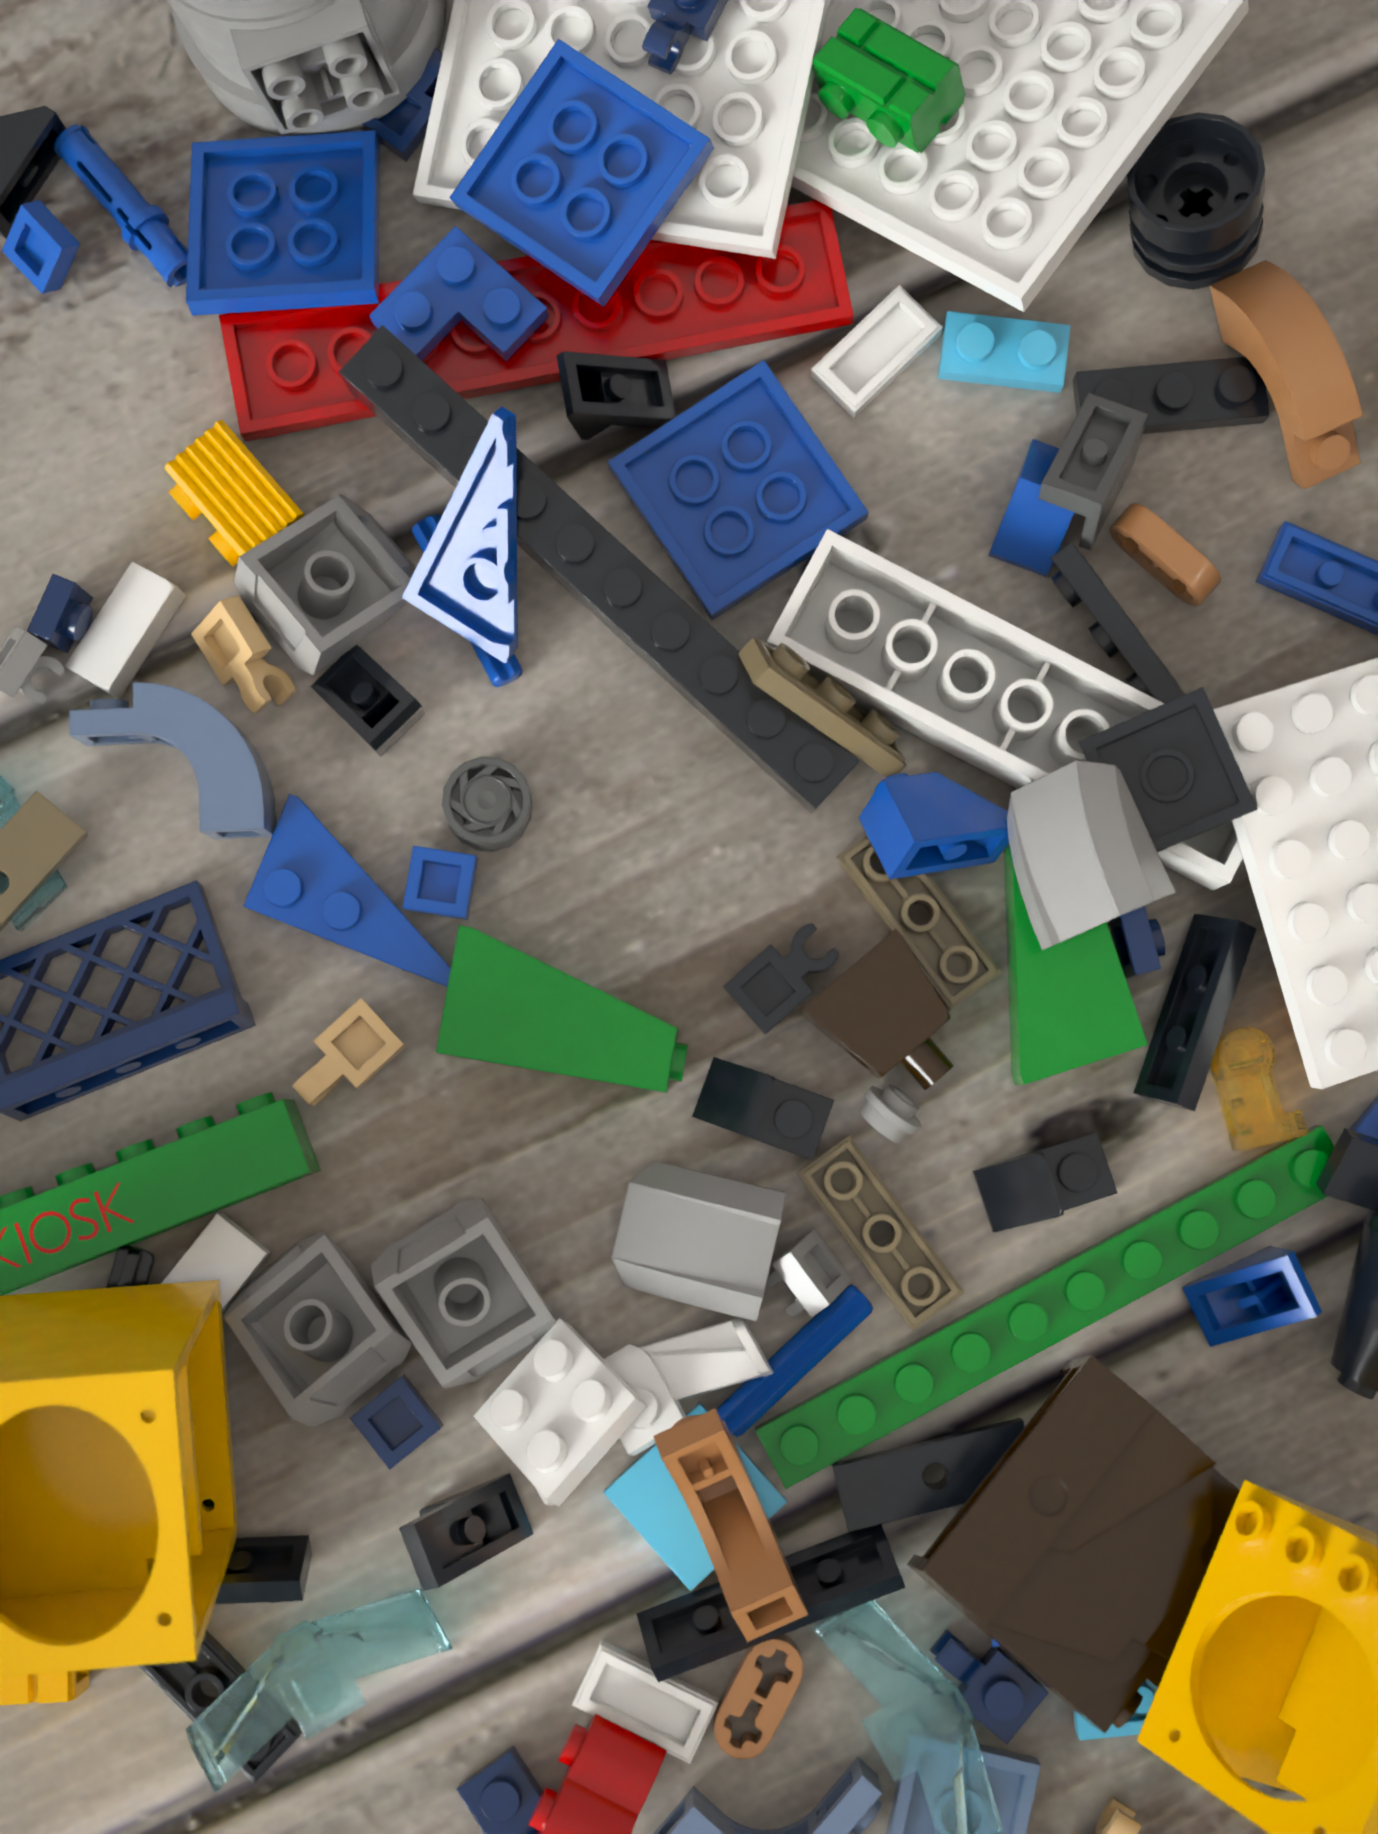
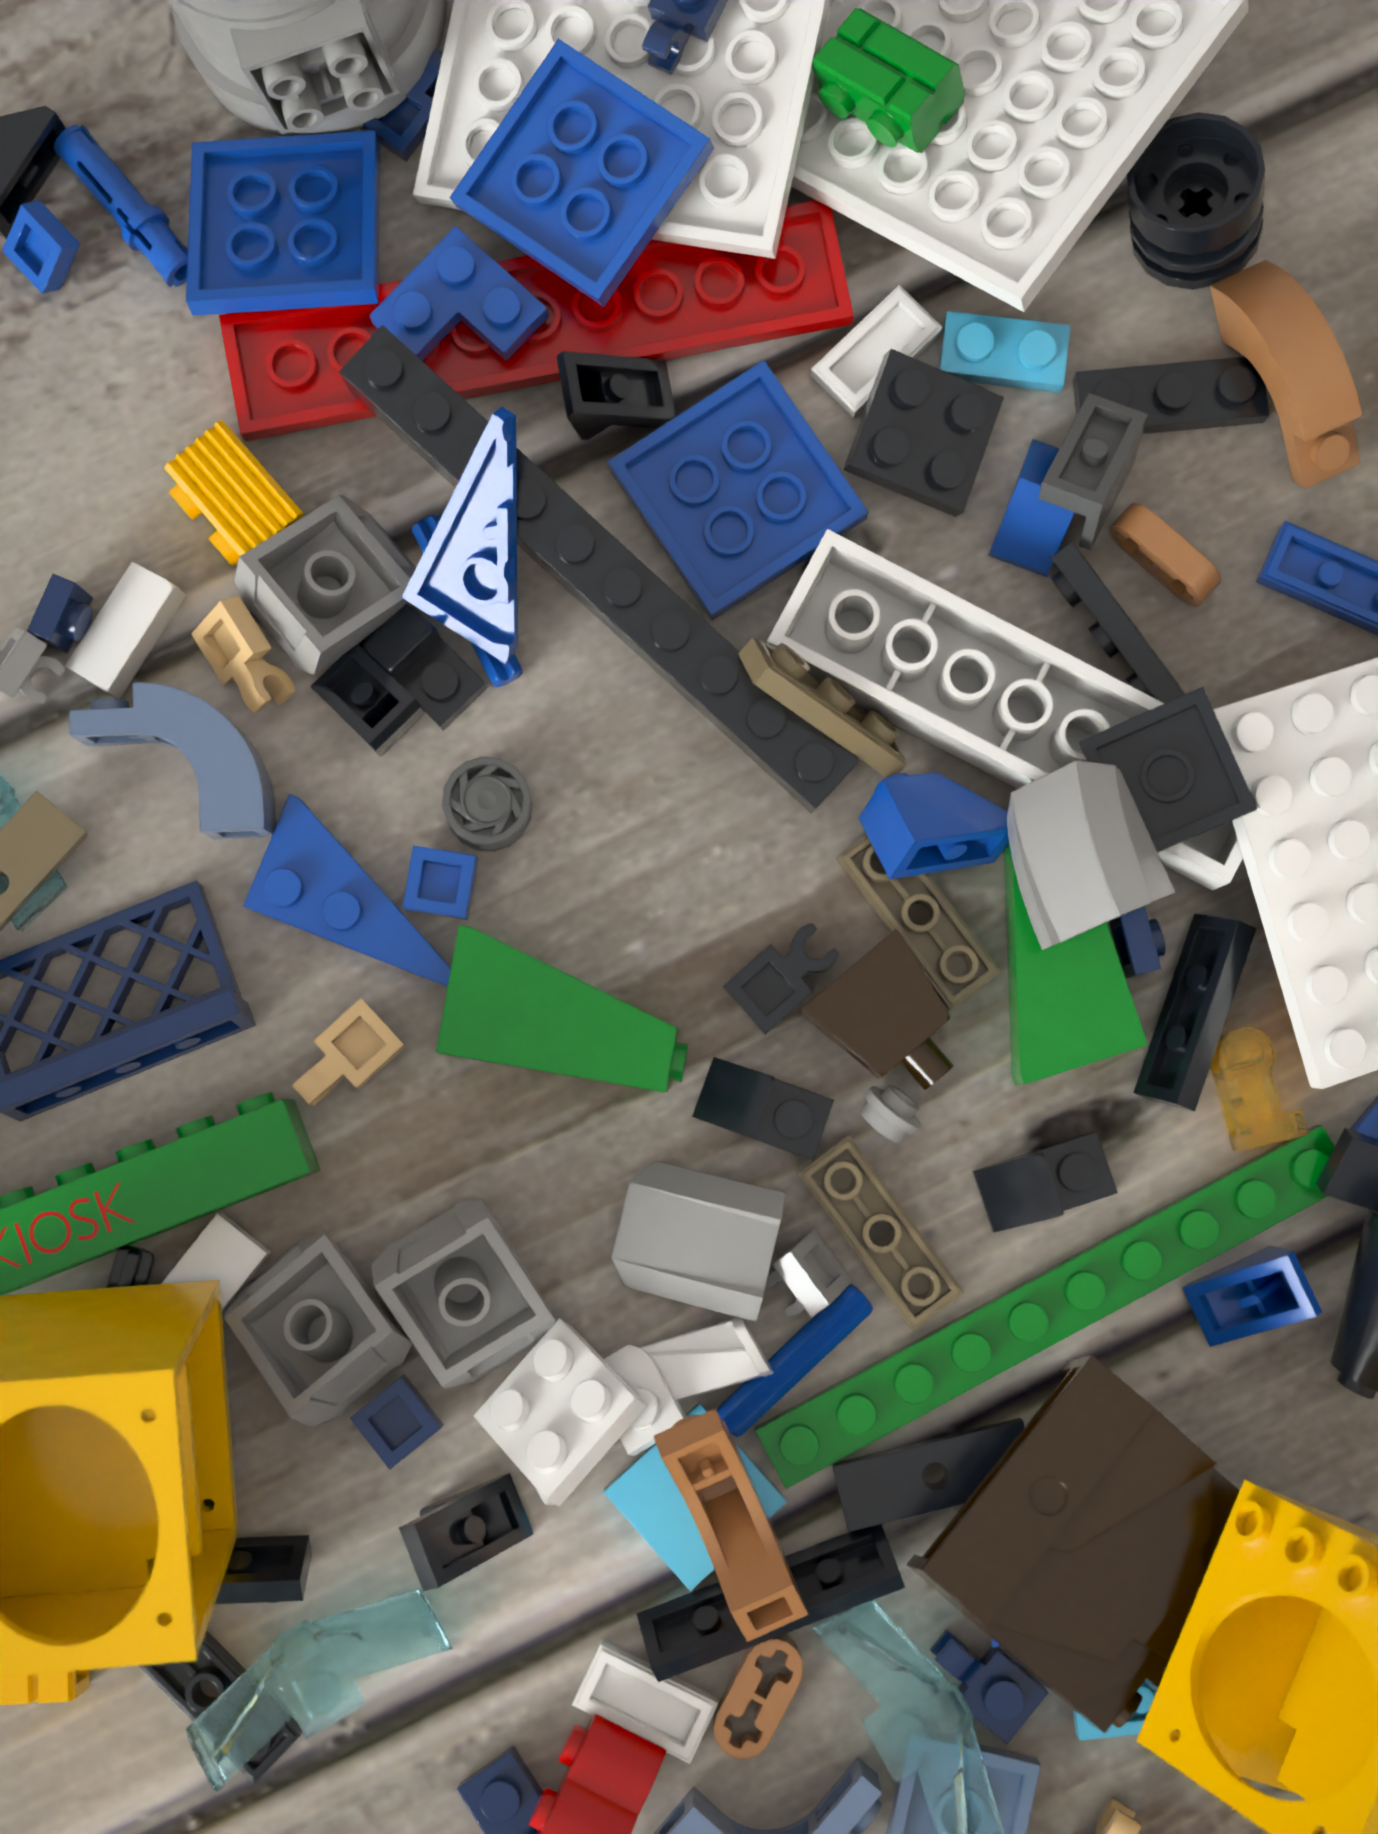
(424, 665): none -> black slope
(923, 433): none -> black plate

